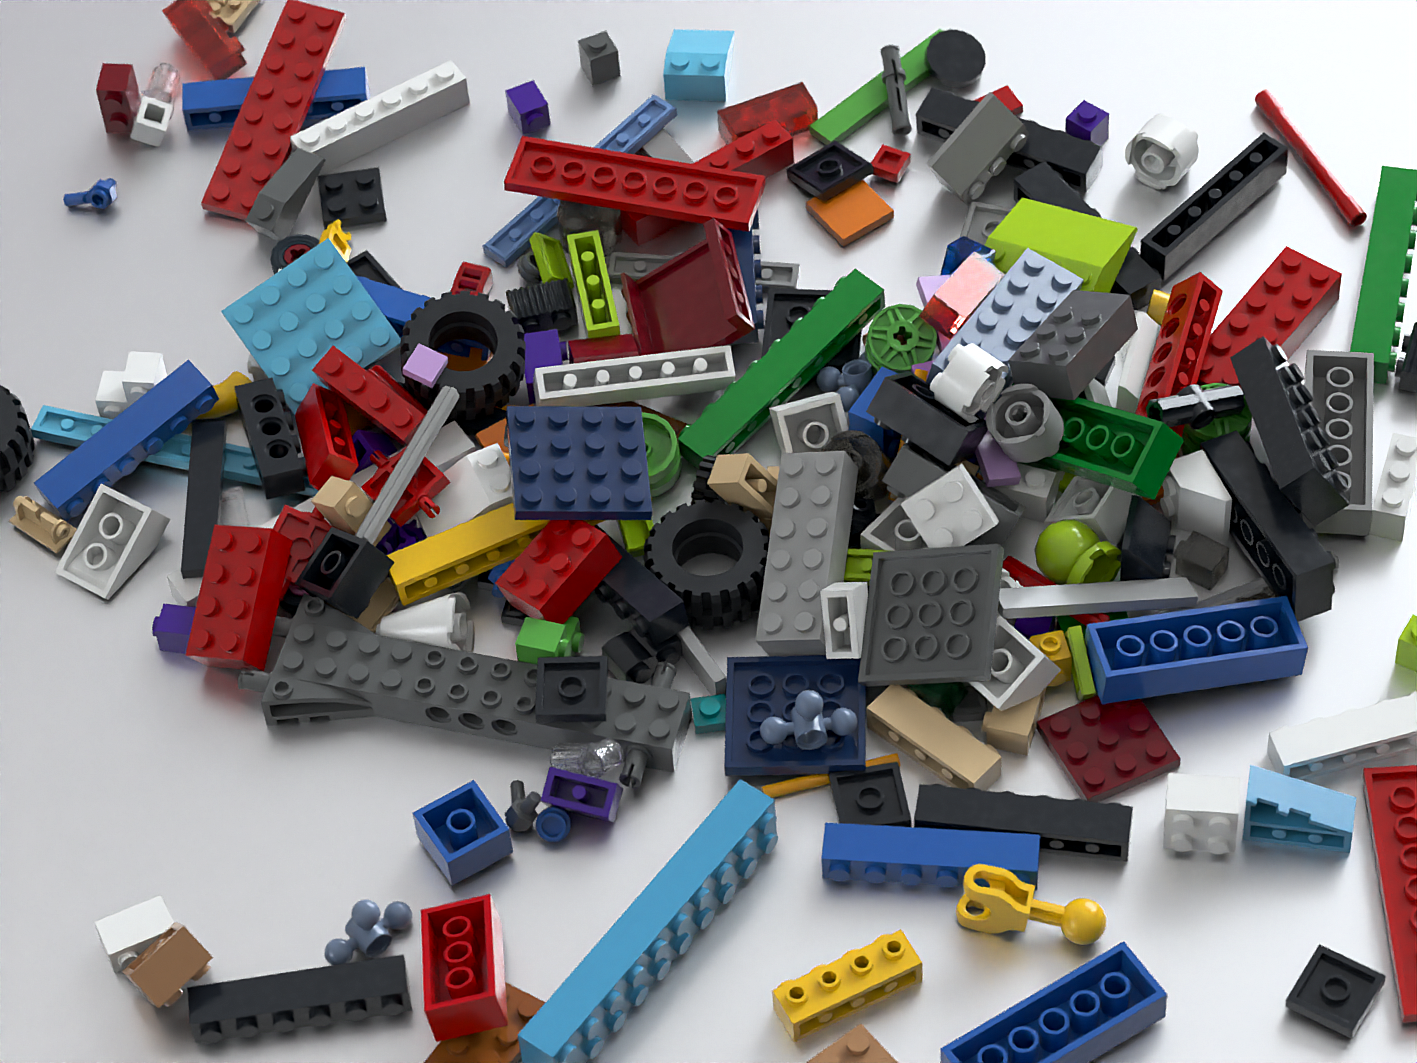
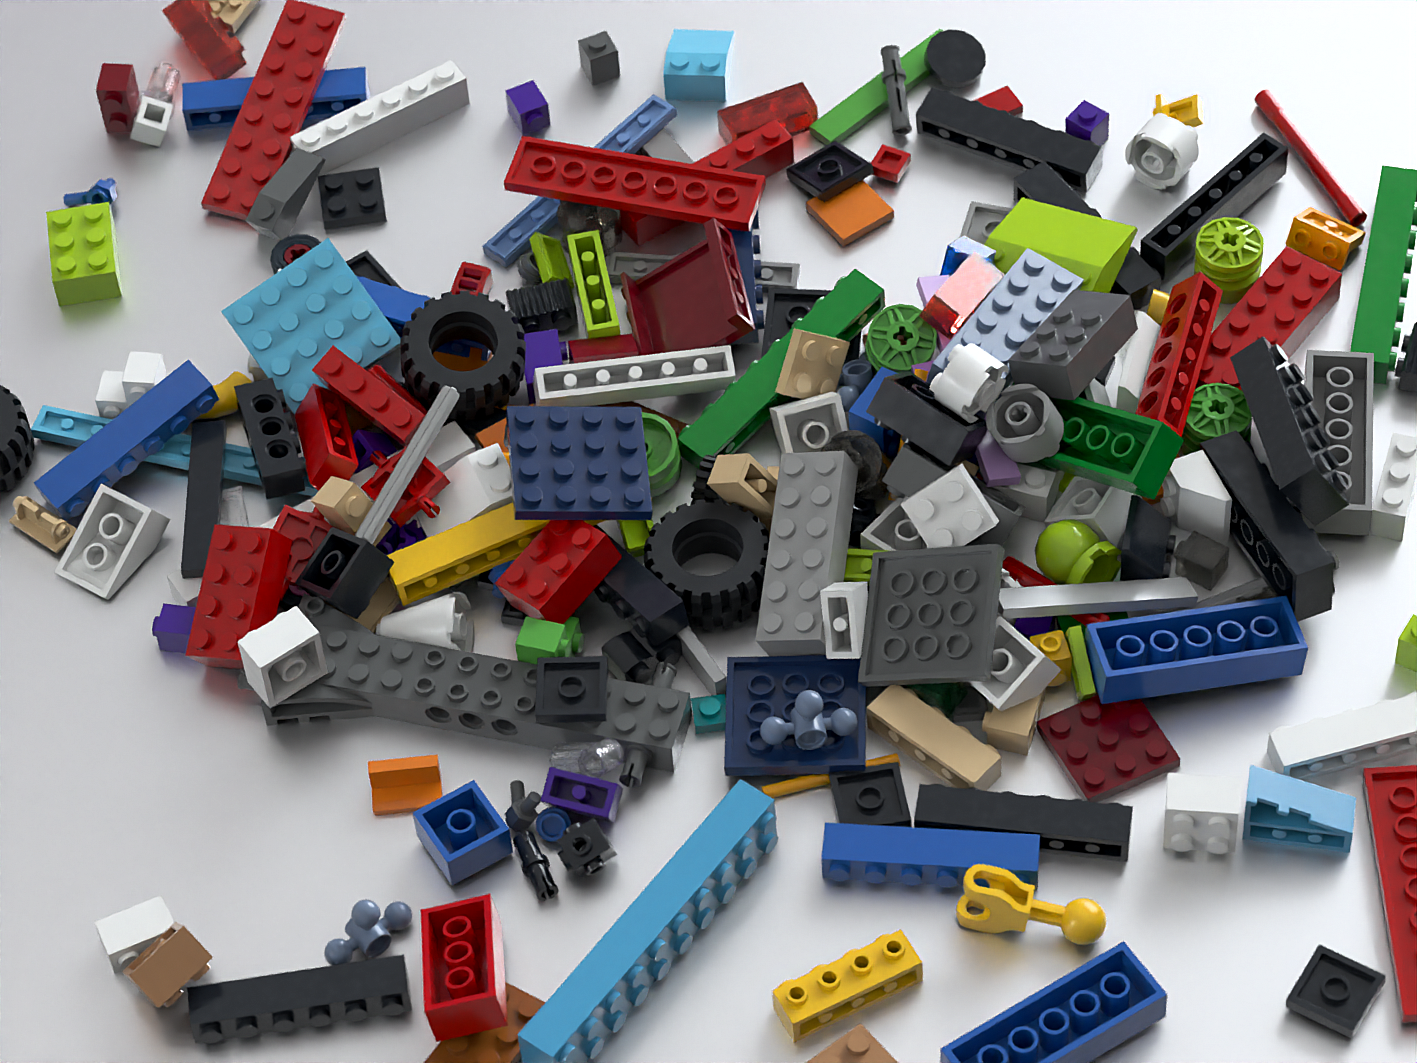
(83, 254): none -> lime brick
(282, 656): none -> white brick
(337, 238): yellow plate -> none
(404, 783): none -> orange panel
(425, 365): lavender tile -> none
(535, 865): none -> black pin
(585, 848): none -> black brick
(811, 365): none -> tan plate
(978, 149): light grey slope -> none
(1187, 110): none -> yellow bracket
(1197, 406): black piece -> none
(1230, 256): none -> lime wheel
(1323, 237): none -> light orange bracket

